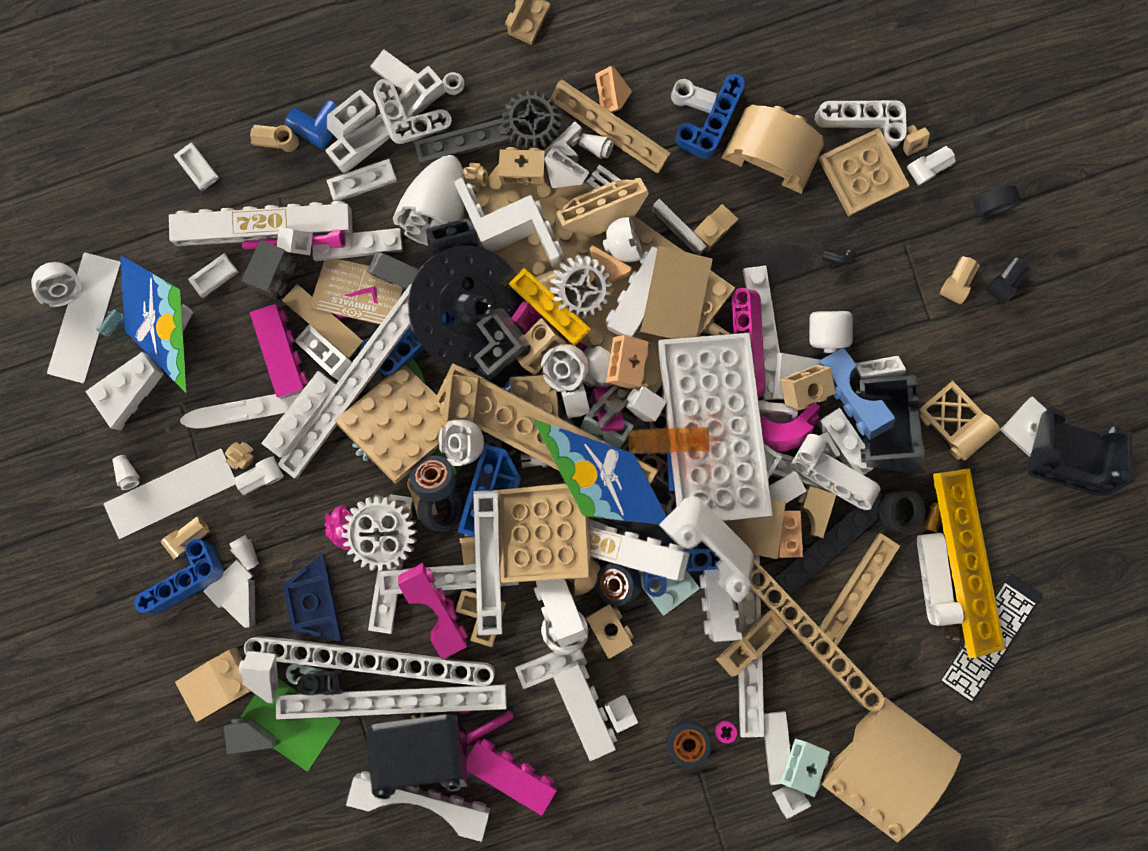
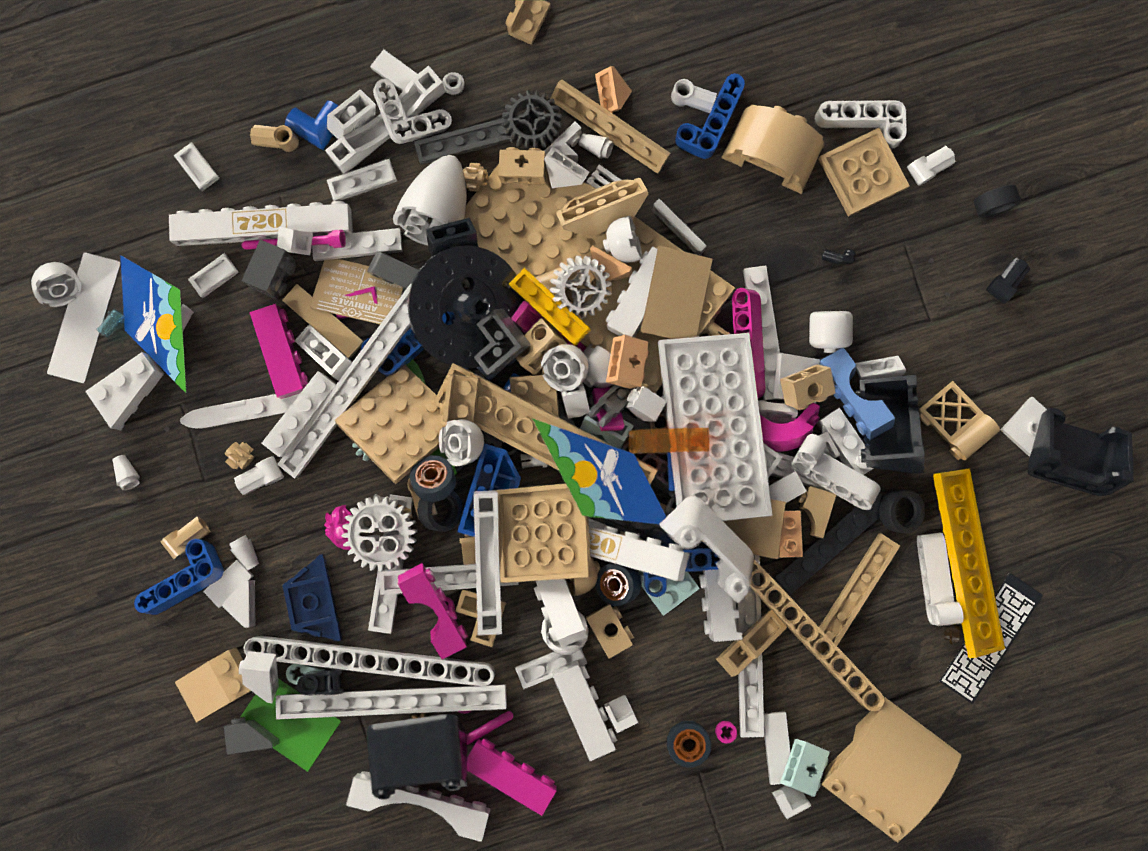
(169, 493): white sticker -> none
(510, 223): white bracket -> none
(715, 226): tan arch -> none
(915, 140): tan tile -> none
(934, 518): pearl gold pin -> none
(957, 285): tan piece -> none

